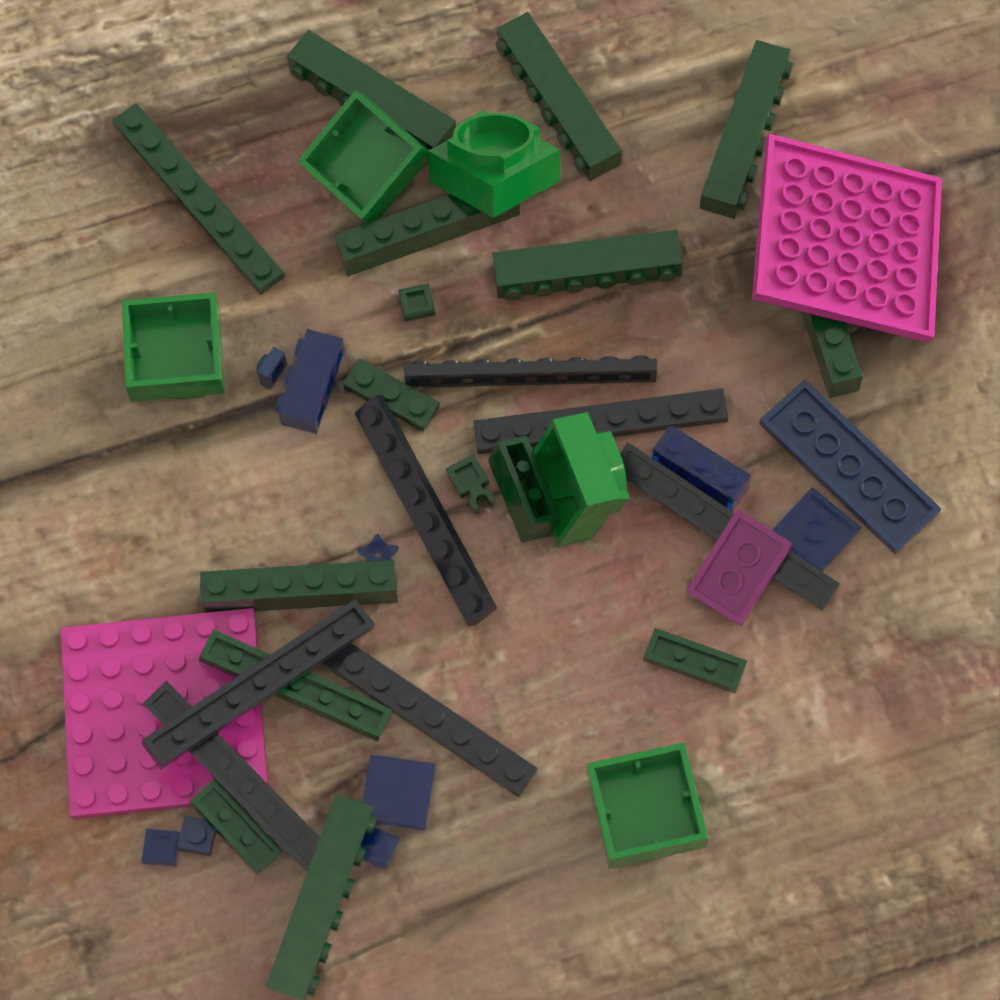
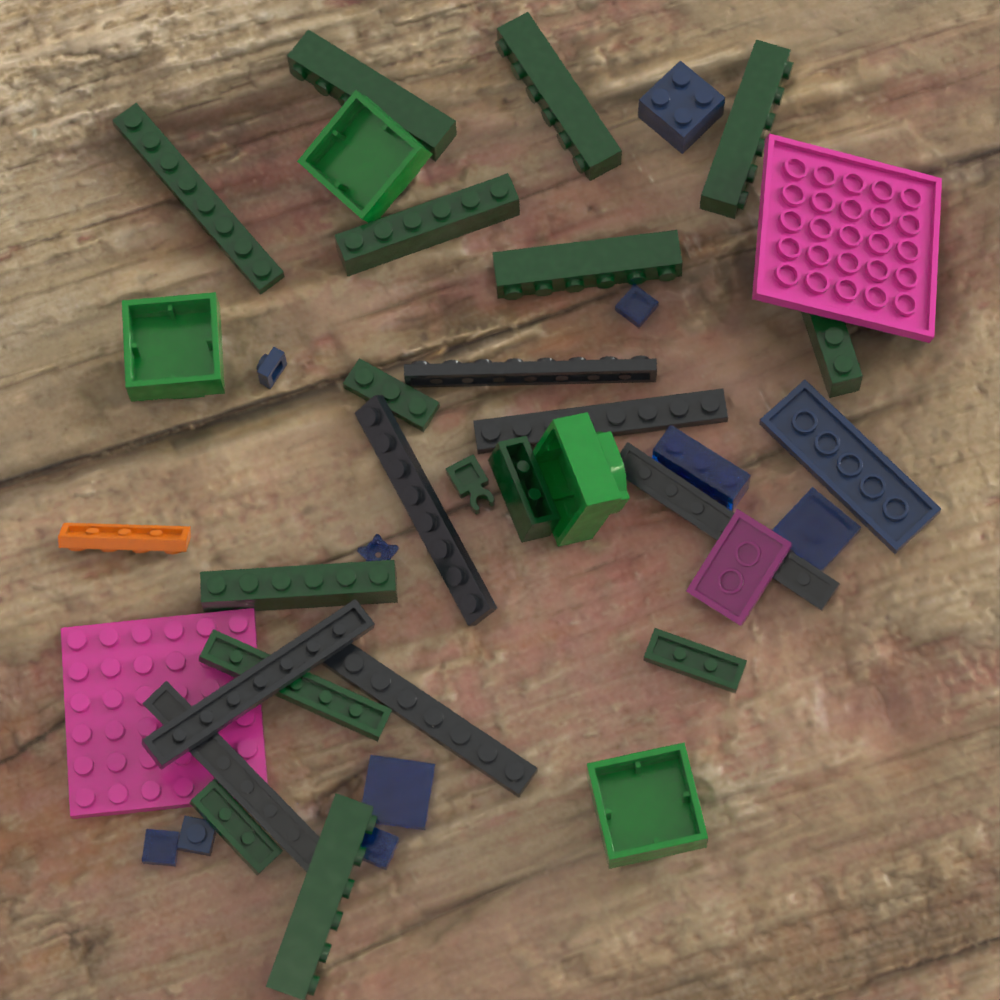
(124, 537): none -> orange plate
(310, 381): clear blue brick -> none
(416, 302): dark green tile -> none
(494, 162): green container -> none
(636, 306): none -> clear blue tile
(681, 107): none -> dark blue brick

